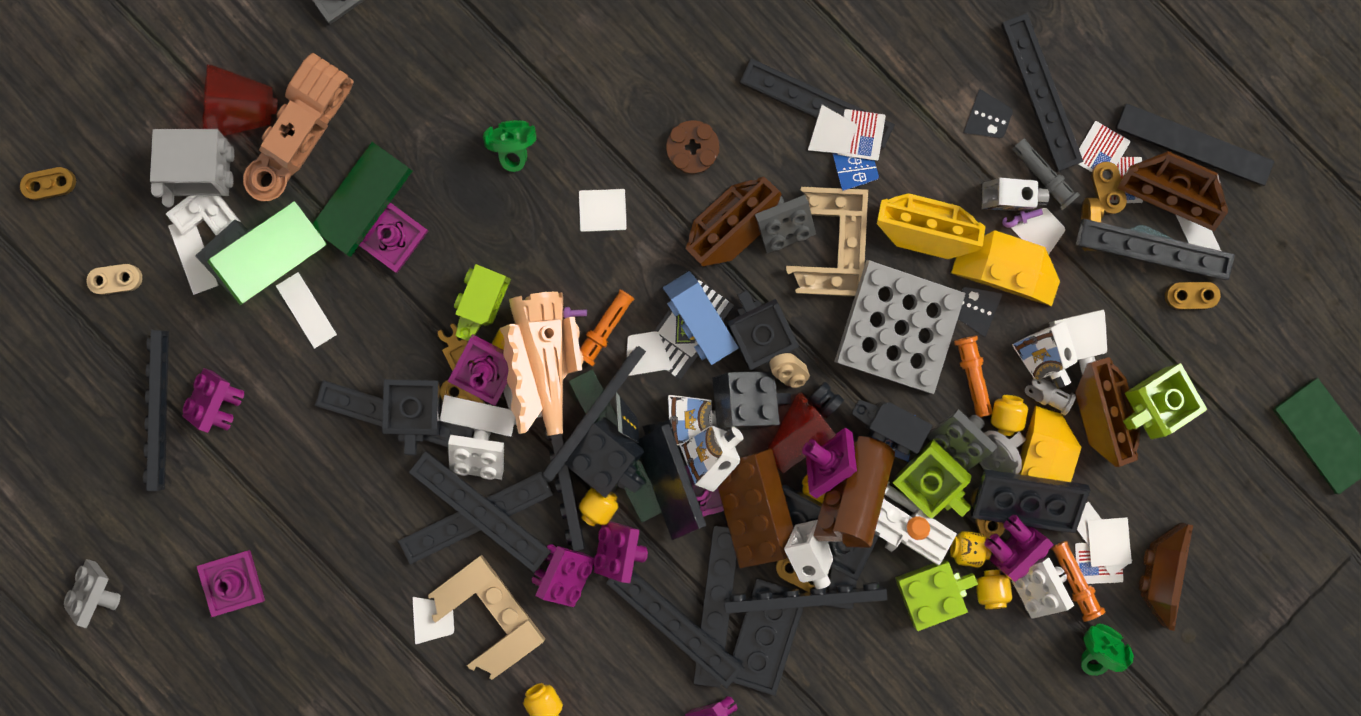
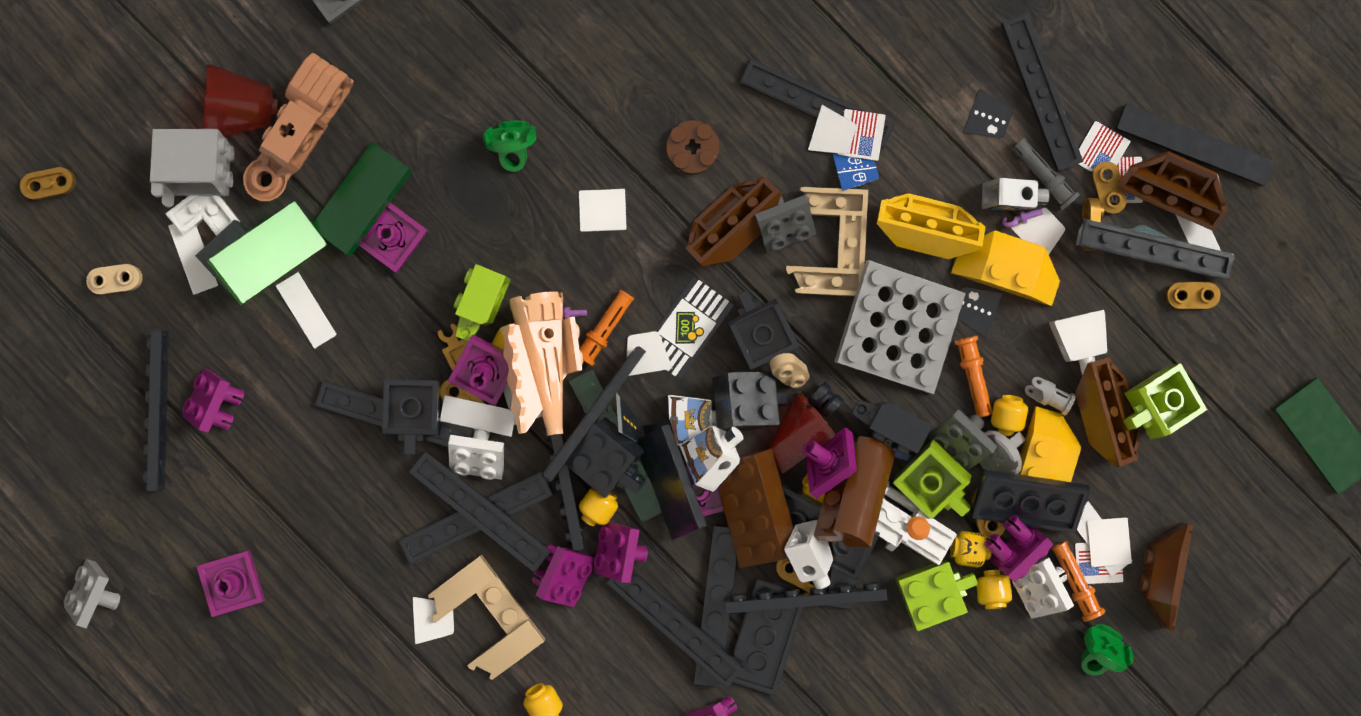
(699, 318): medium blue wedge -> none
(1048, 353): torso -> none

